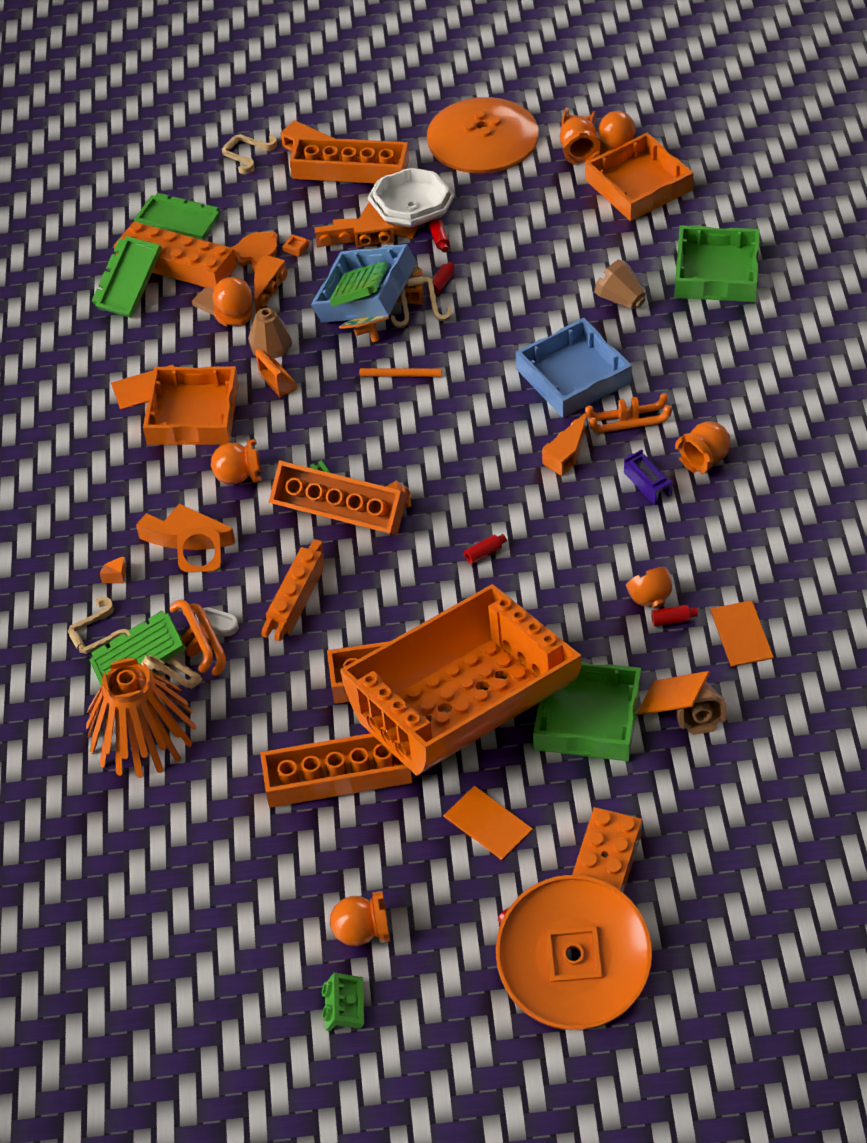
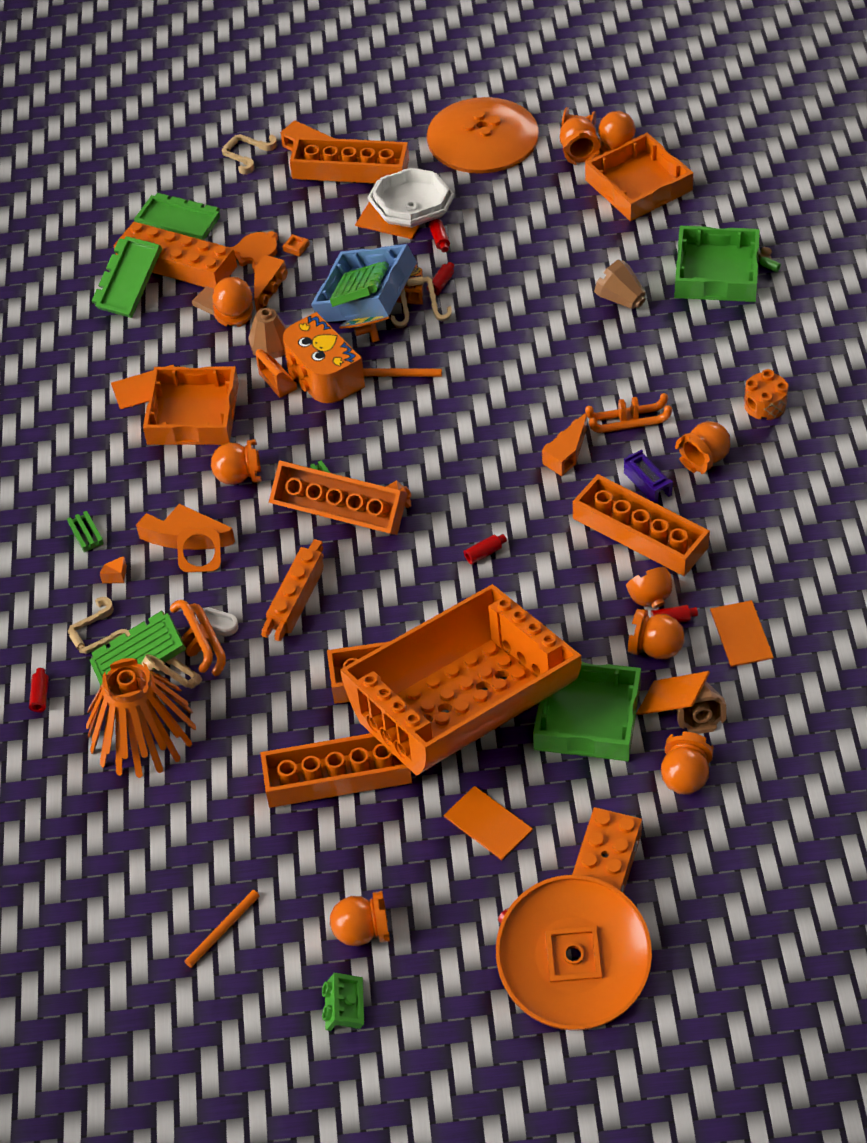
(38, 691): none -> red cylinder
(79, 520): none -> bright green tile
(219, 931): none -> orange bar
(322, 360): none -> orange brick
(361, 231): orange slope -> none
(573, 367): medium blue tile -> none
(641, 524): none -> orange brick
(657, 636): none -> orange tile
(686, 762): none -> orange tile
(766, 261): none -> bright green arm
(766, 395): none -> orange brick

